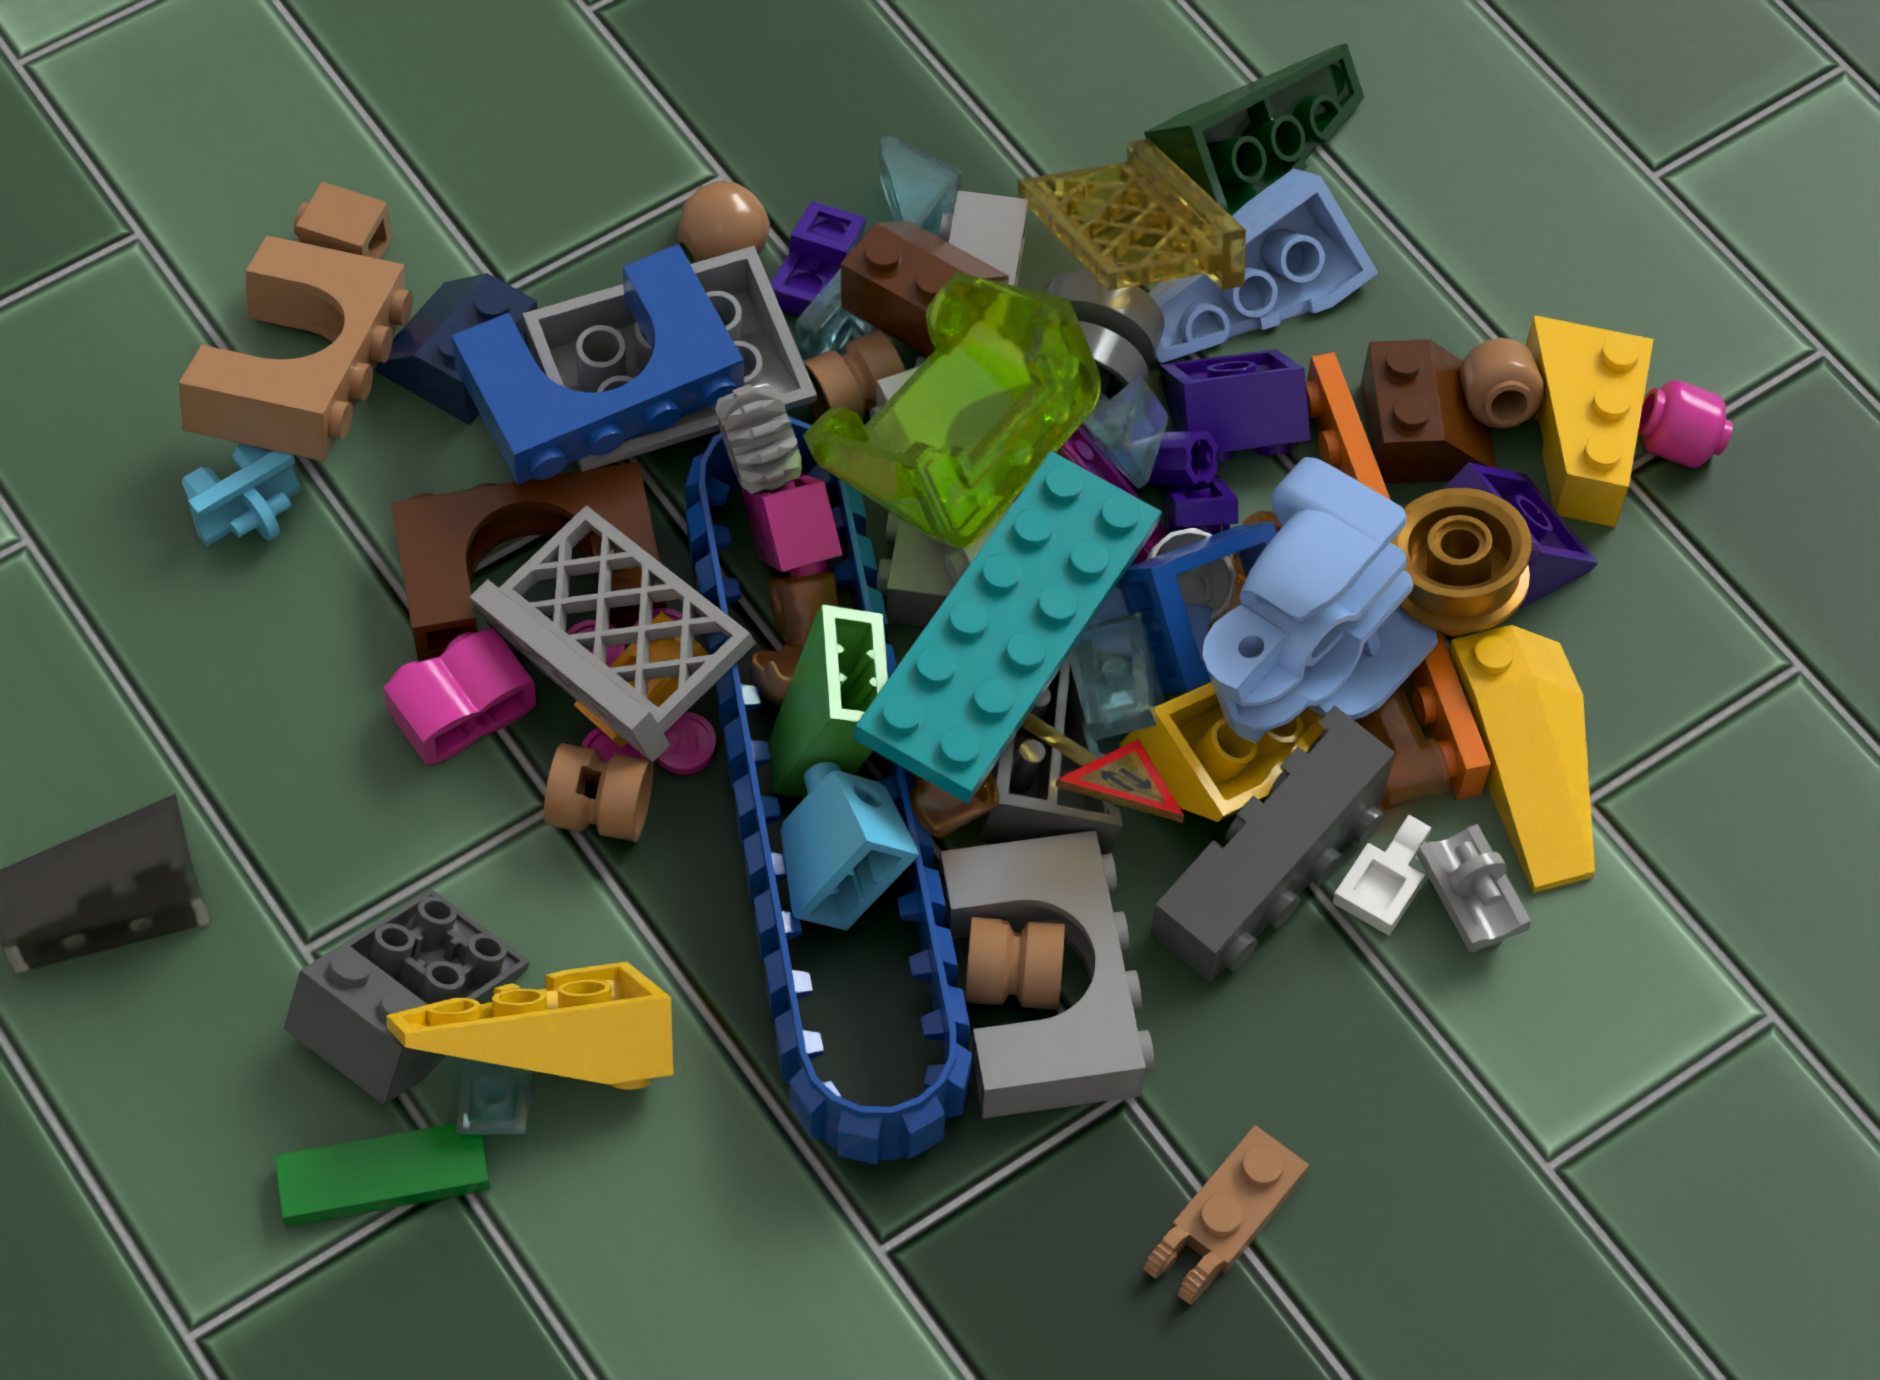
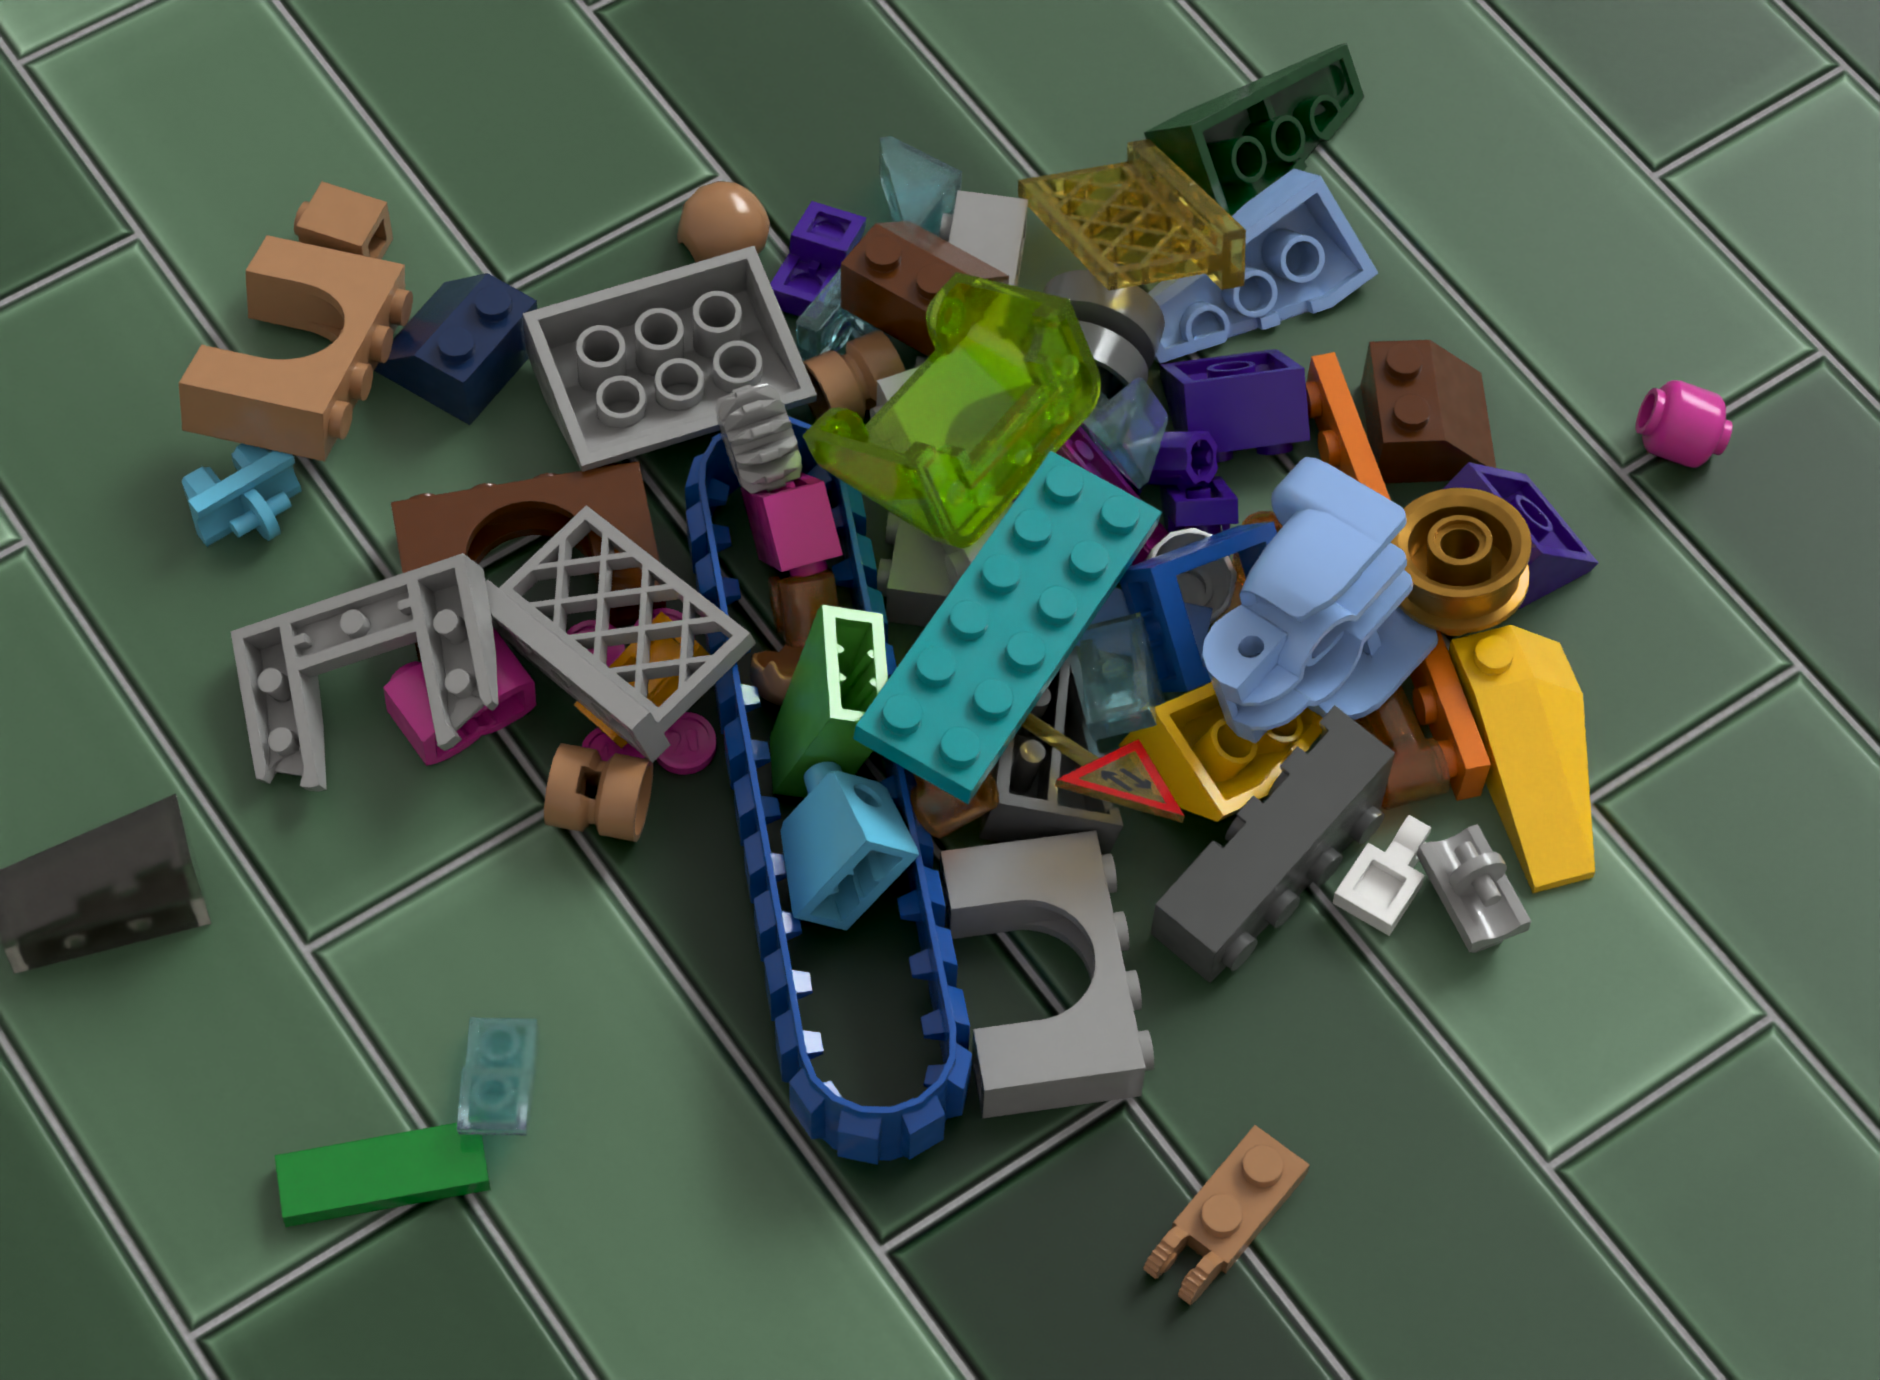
(281, 658): none -> light grey wedge
(399, 963): dark grey slope -> none
(549, 426): blue arch -> none
(585, 1025): yellow wedge -> none
(1015, 963): medium nougat wheel -> none
(1501, 383): medium nougat head -> none
(1589, 414): yellow wedge -> none

